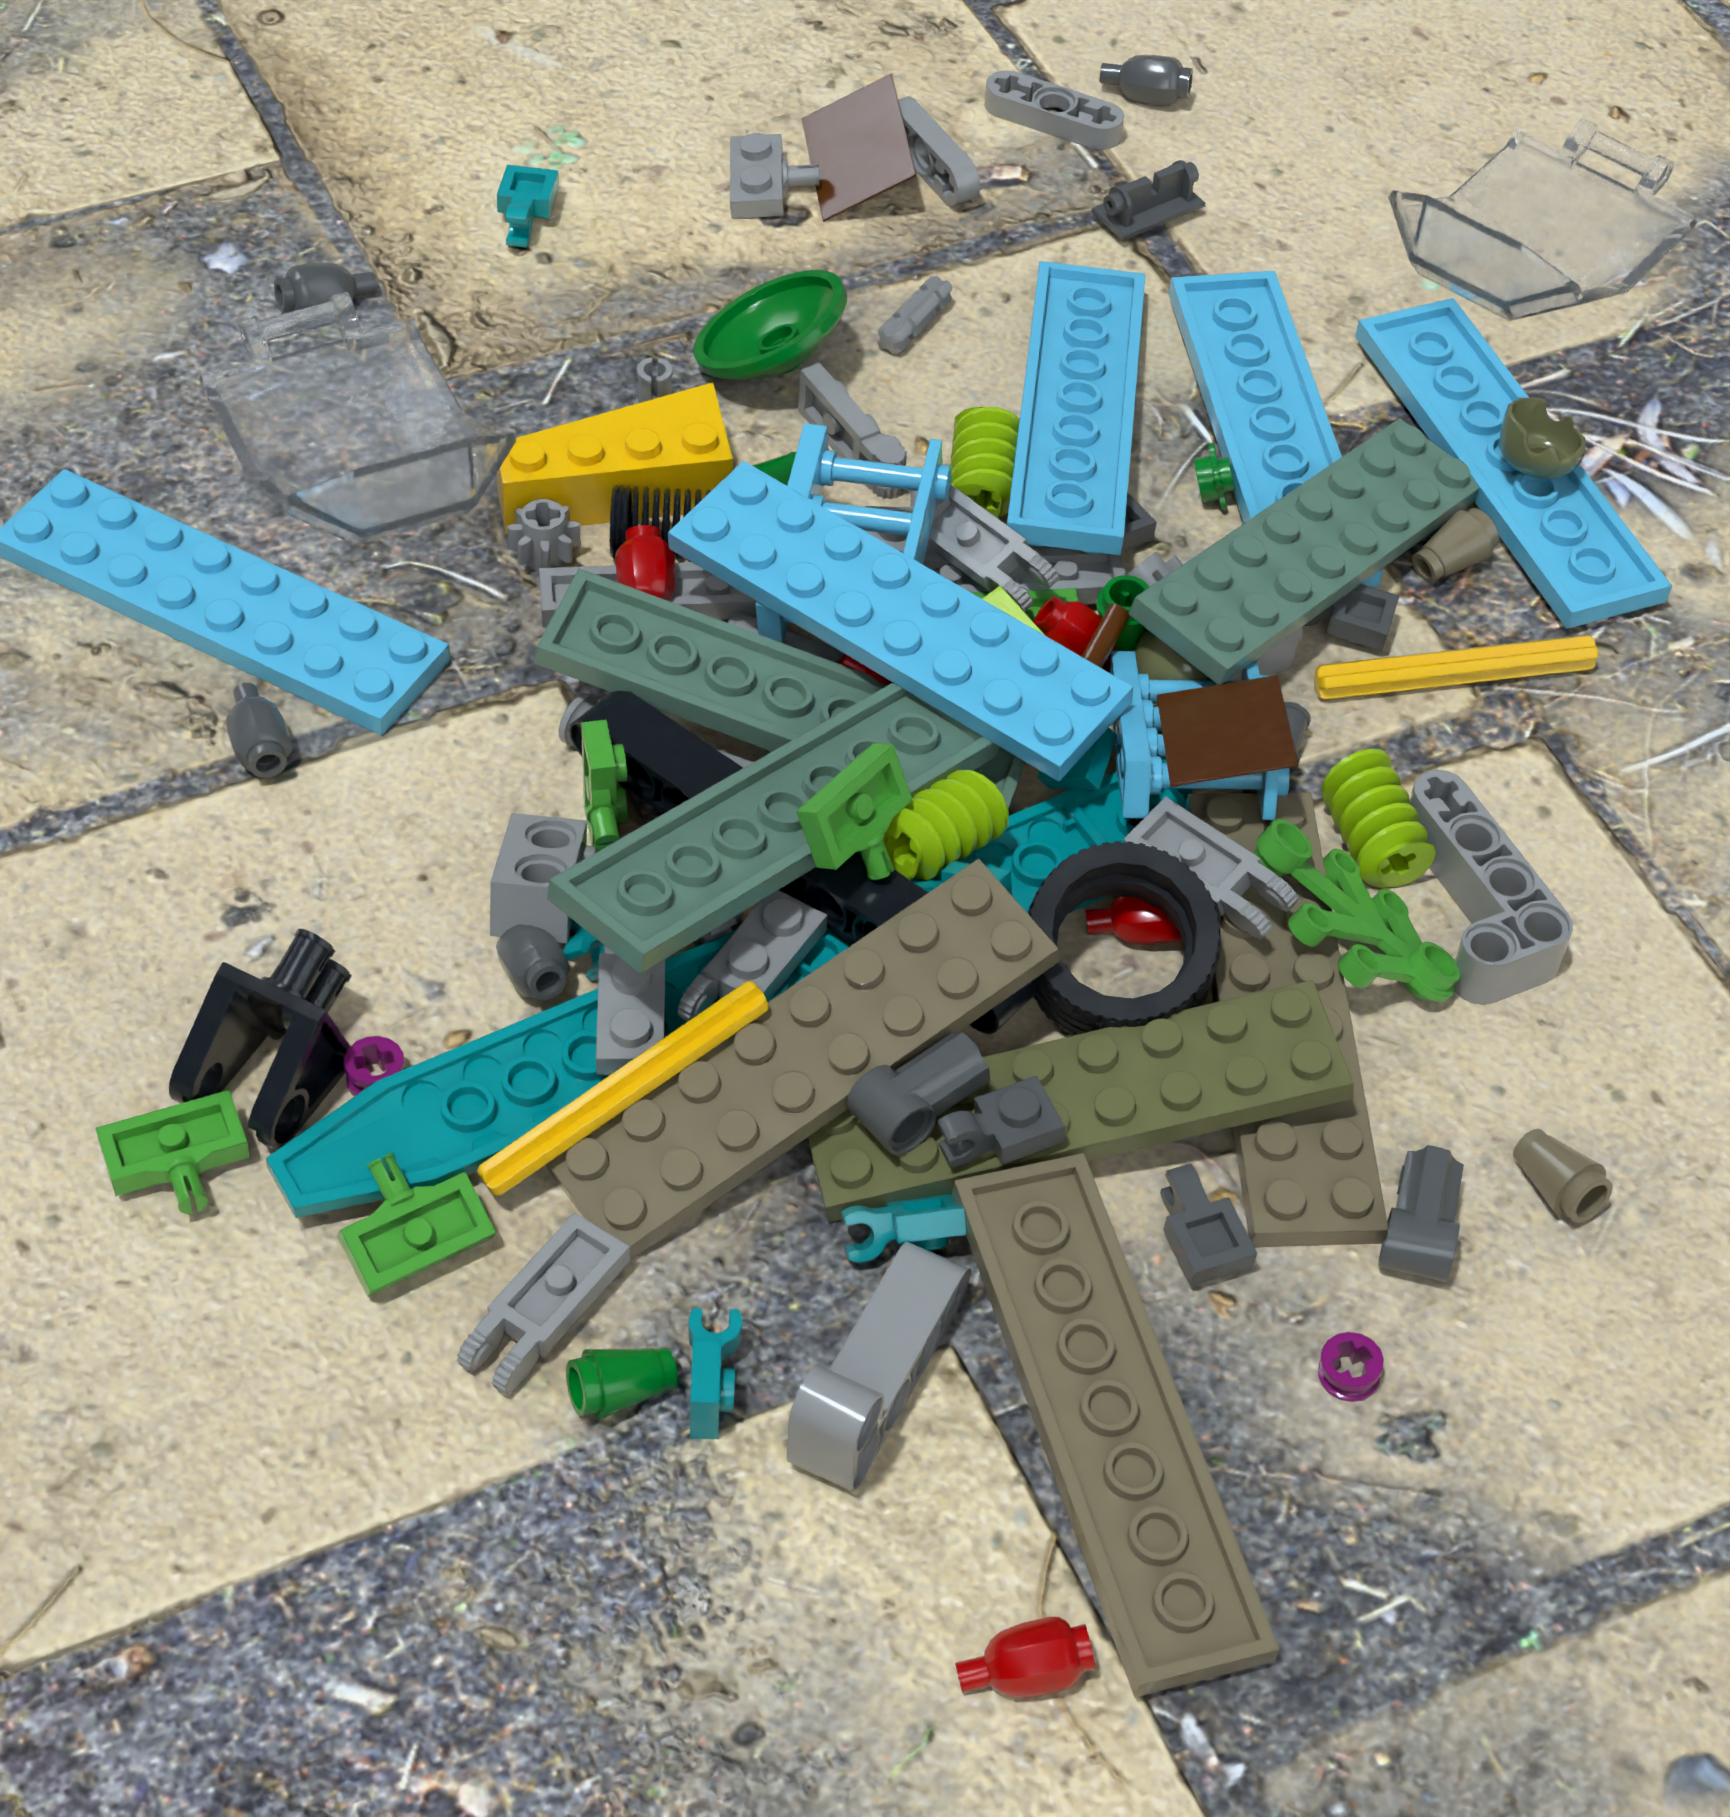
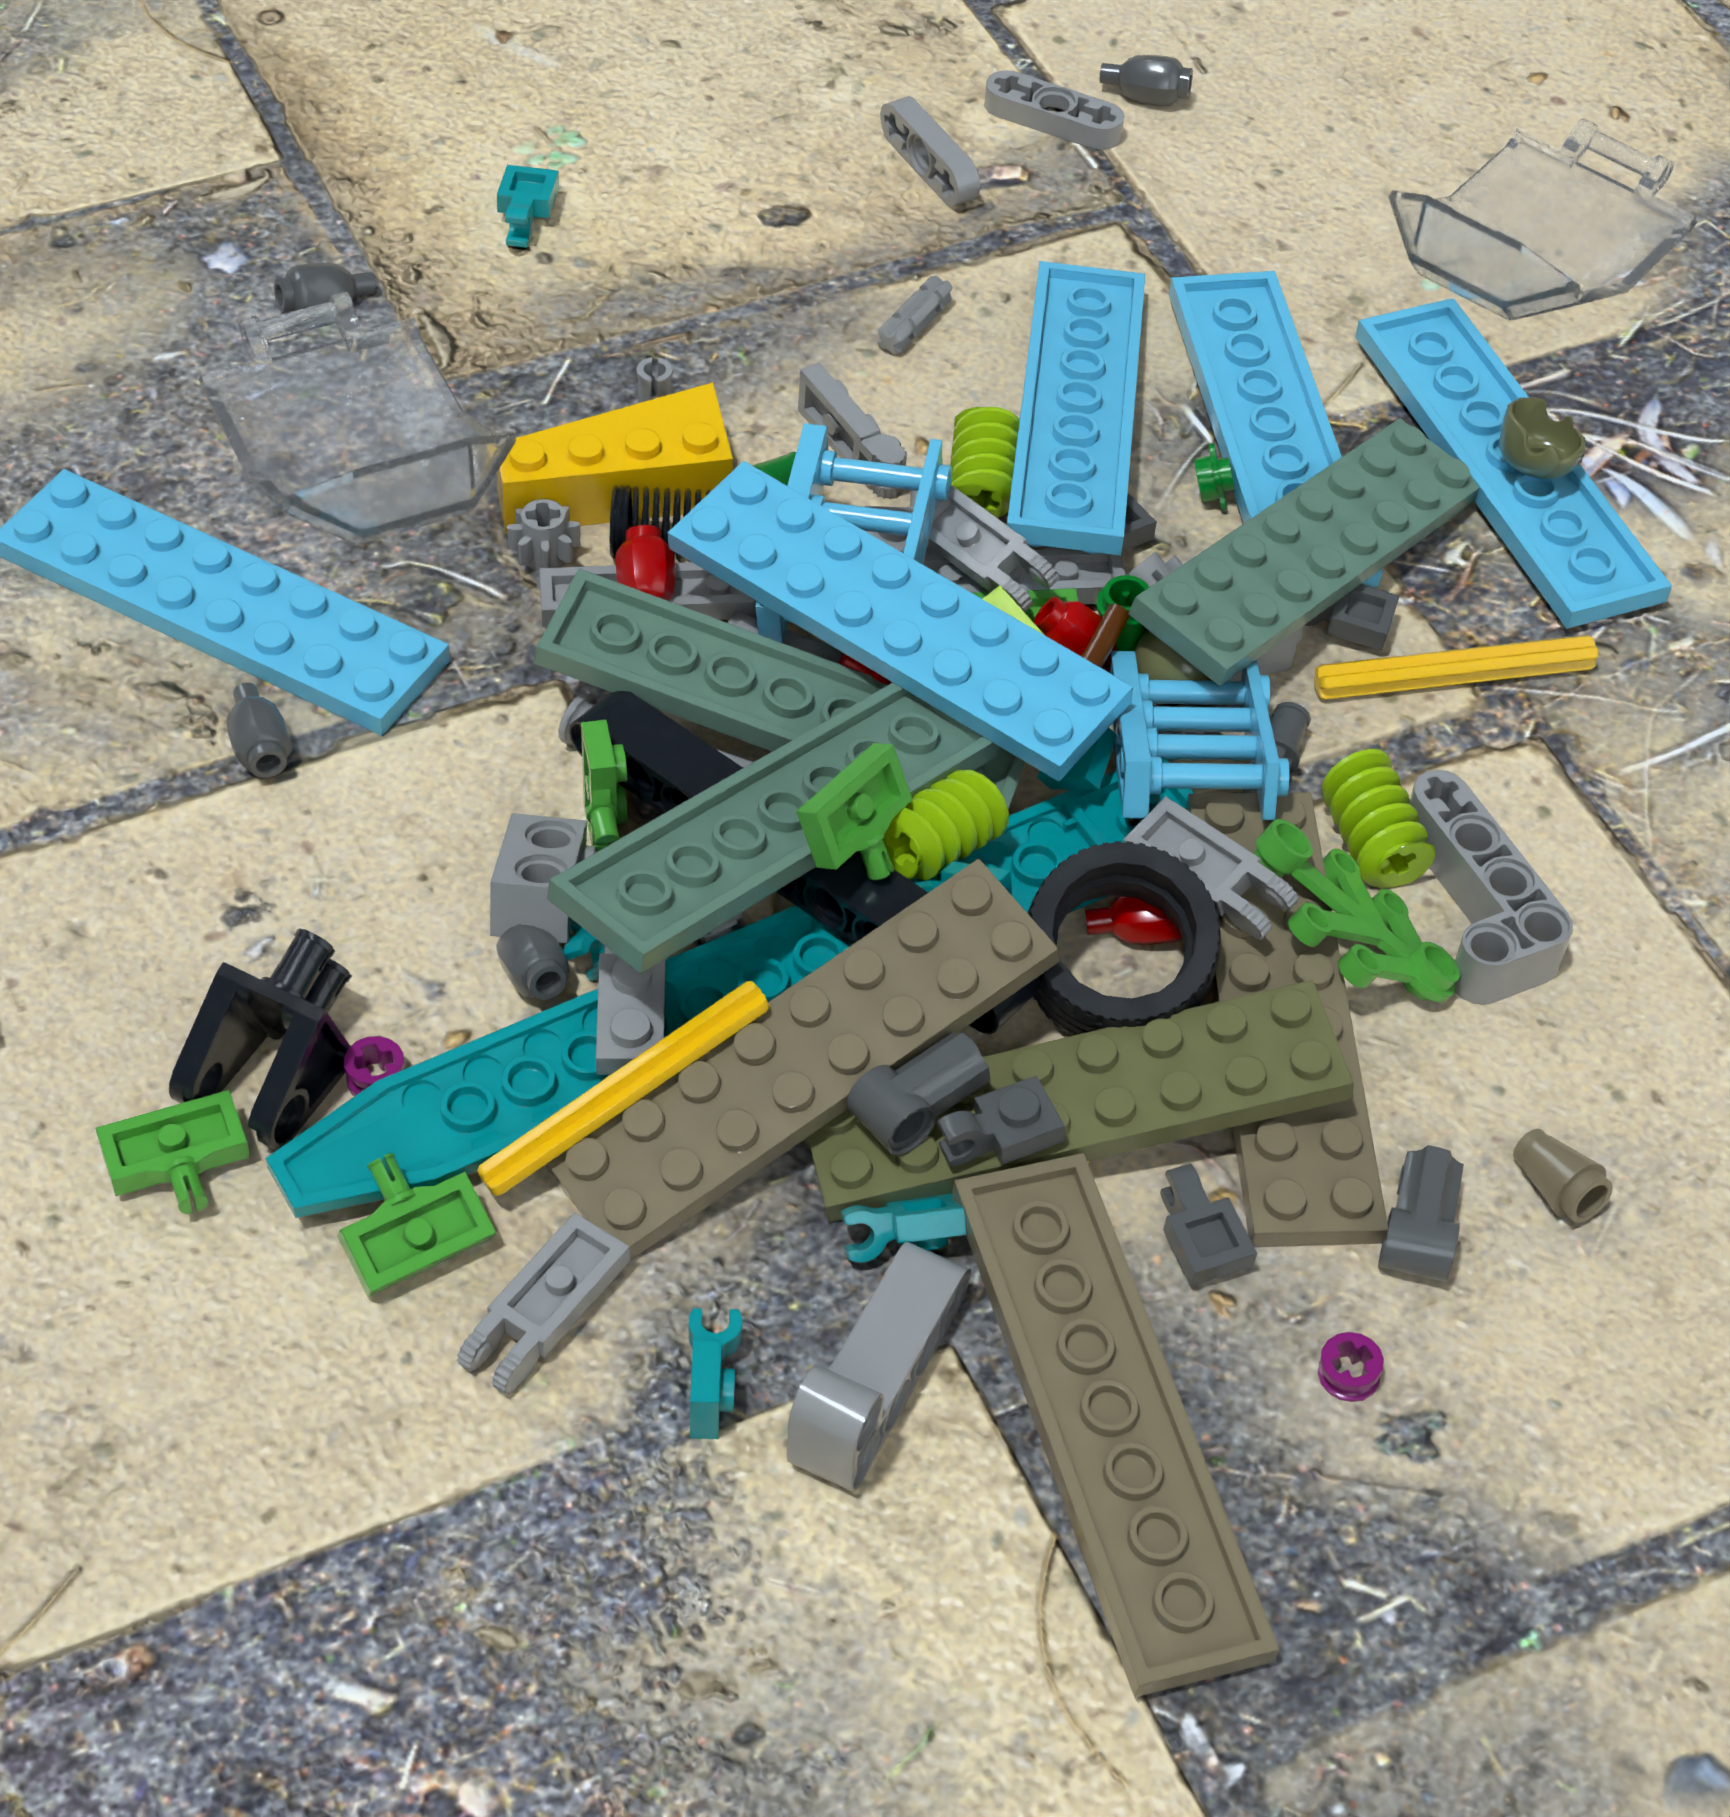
(618, 1378): green cone -> none
(760, 951): light grey hinge -> none
(762, 176): light grey plate -> none
(772, 326): green dish -> none
(858, 147): piece -> none
(1030, 1659): red plant -> none
(1147, 205): dark grey hinge -> none
(1226, 731): reddish brown piece -> none
(1457, 545): dark tan cone -> none

